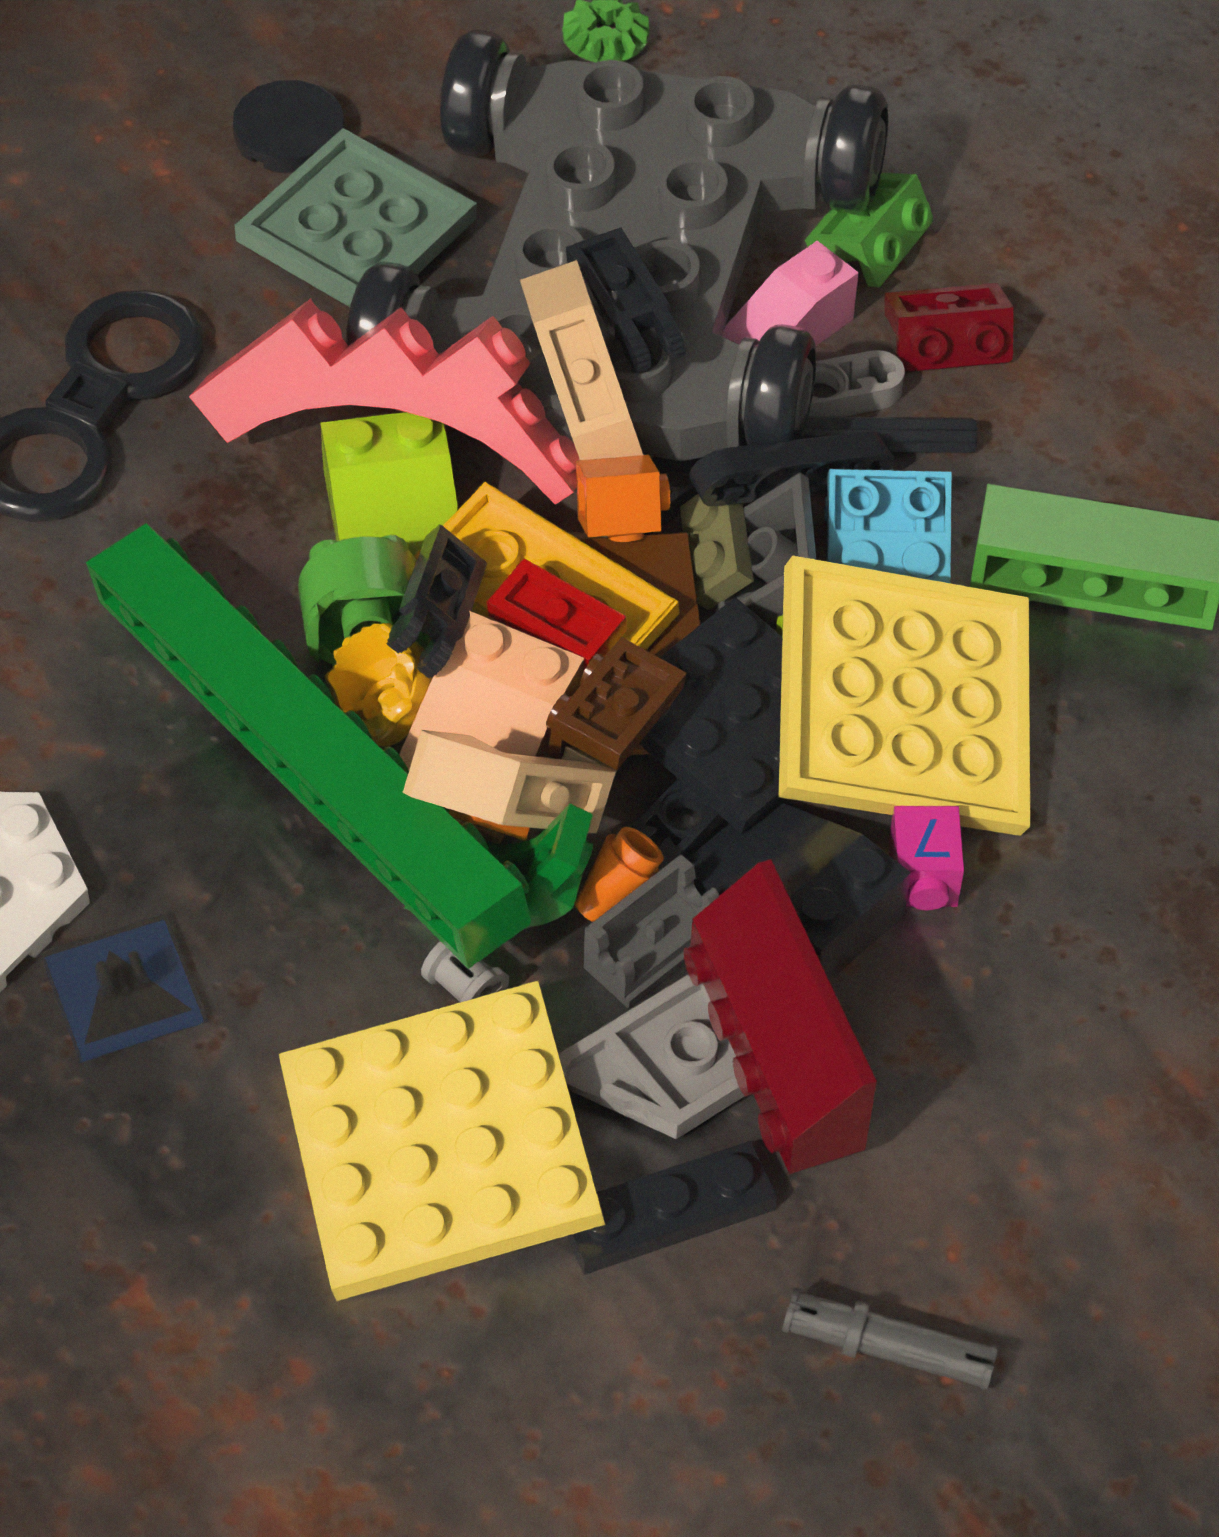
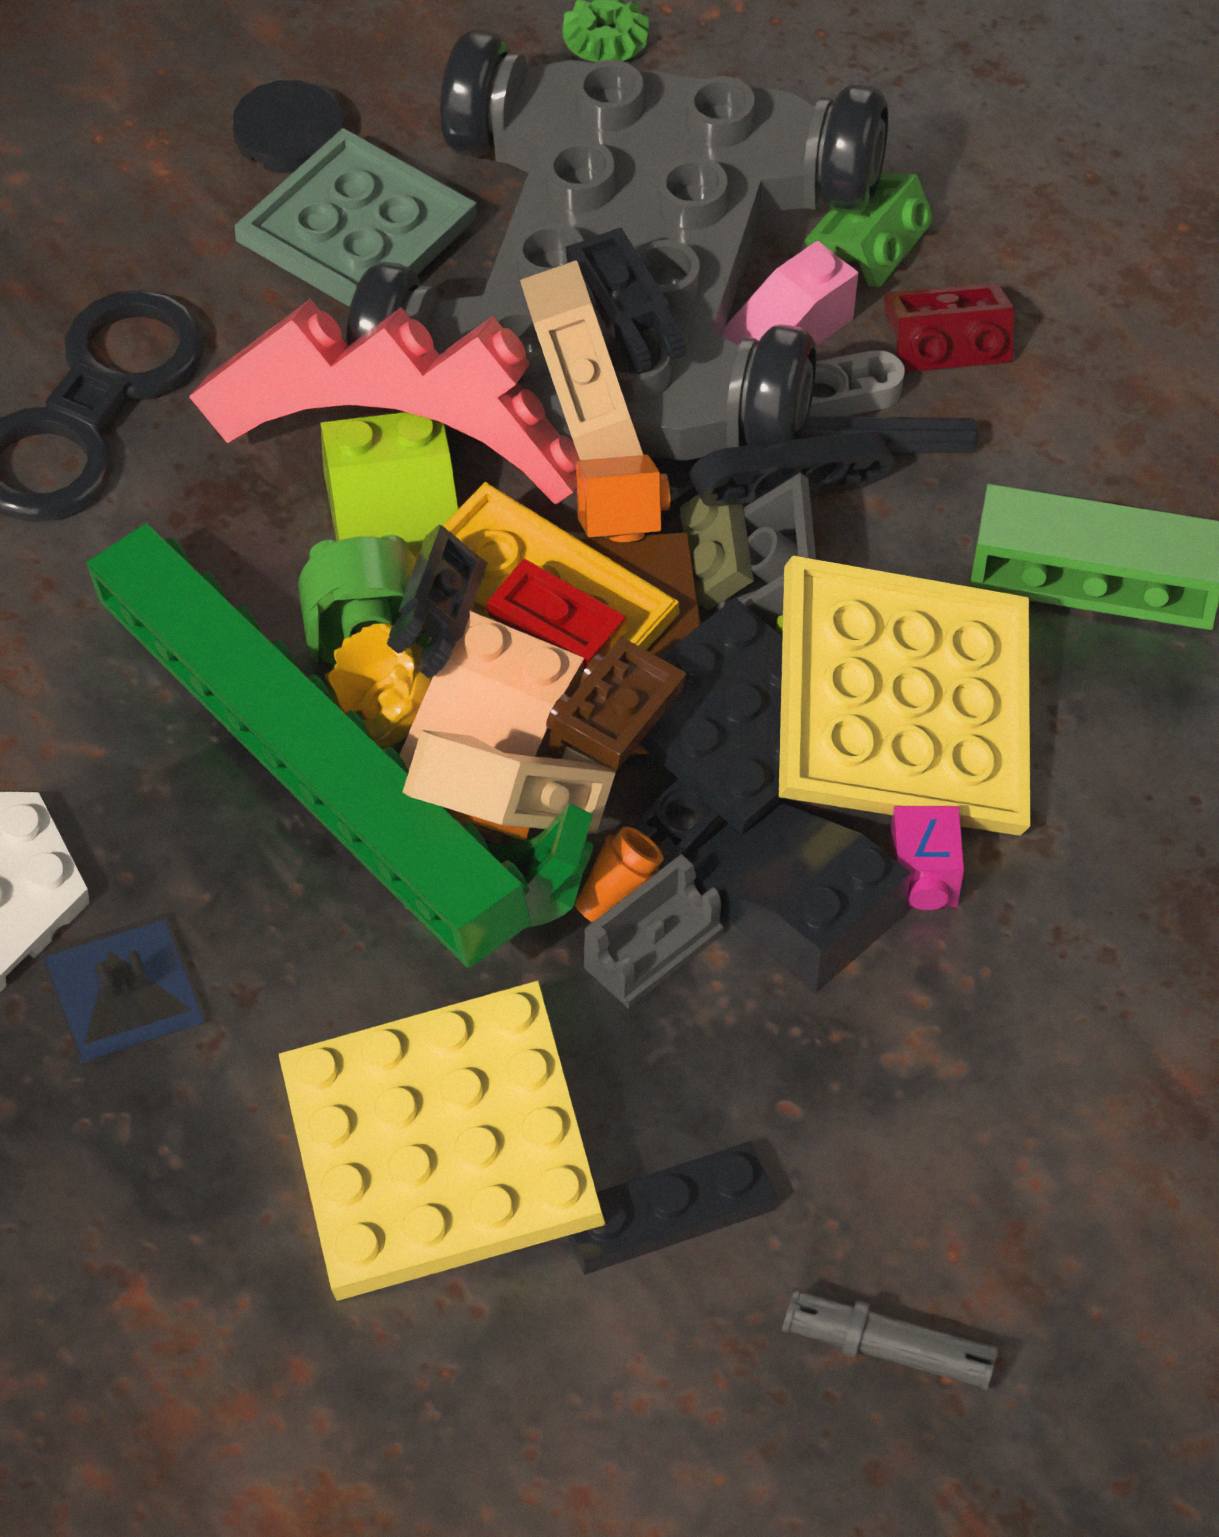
(463, 983): light grey bush -> none
(657, 1062): light grey wing -> none
(781, 1022): dark red slope -> none
(890, 521): medium azure plate -> none

